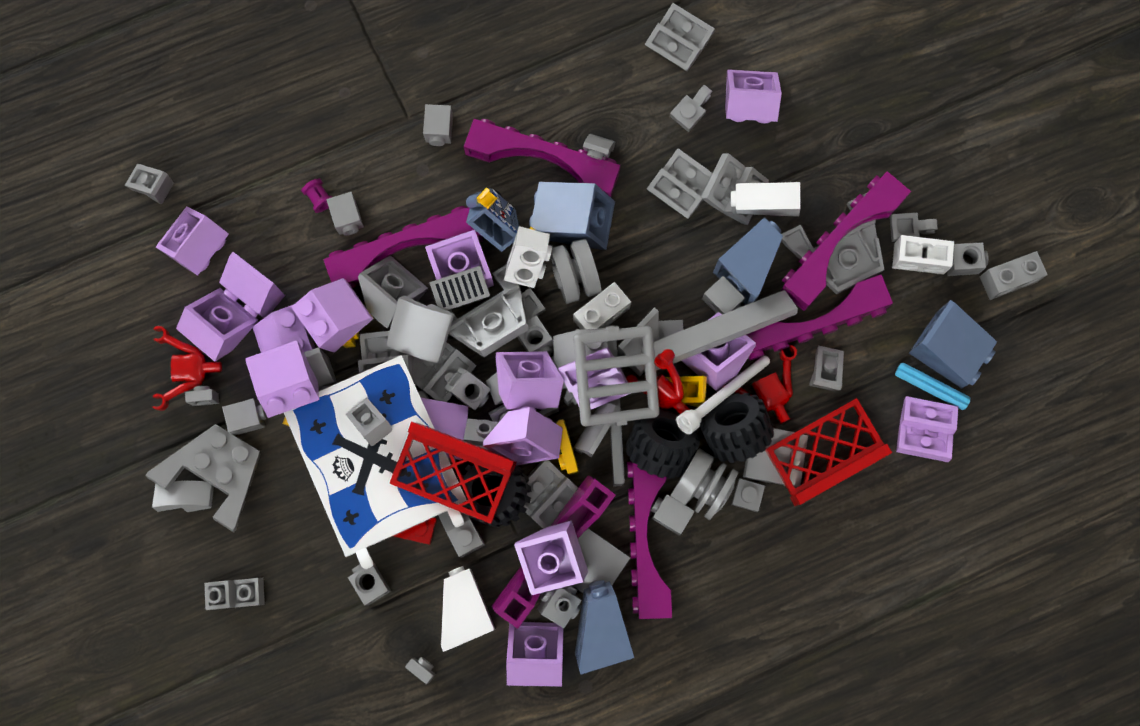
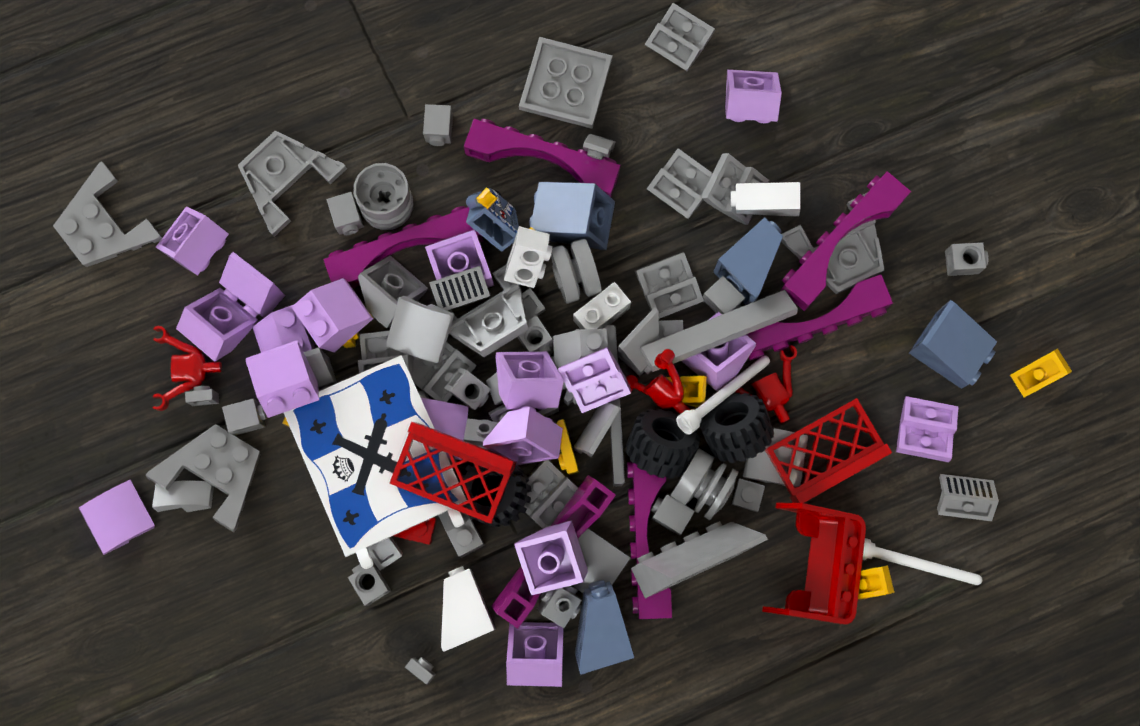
(92, 230): none -> light grey wing
(116, 517): none -> lavender slope
(150, 182): light grey slope -> none
(234, 593): light grey slope -> none
(276, 167): none -> light grey wing
(316, 194): magenta bush -> none
(369, 422): light grey slope -> none
(382, 183): none -> light grey wheel
(384, 553): none -> light grey plate
(565, 82): none -> light grey plate
(583, 365): light grey bar -> none
(669, 285): none -> light grey slope
(690, 110): light grey plate -> none
(693, 556): none -> light grey slope
(828, 369): light grey slope -> none
(832, 565): none -> red windscreen
(875, 582): none -> yellow slope
(909, 225): light grey plate -> none
(923, 254): white brick -> none
(924, 565): none -> white piece
(932, 386): medium azure axle -> none
(967, 497): none -> light grey panel
(1013, 275): light grey brick -> none
(1041, 373): none -> yellow slope

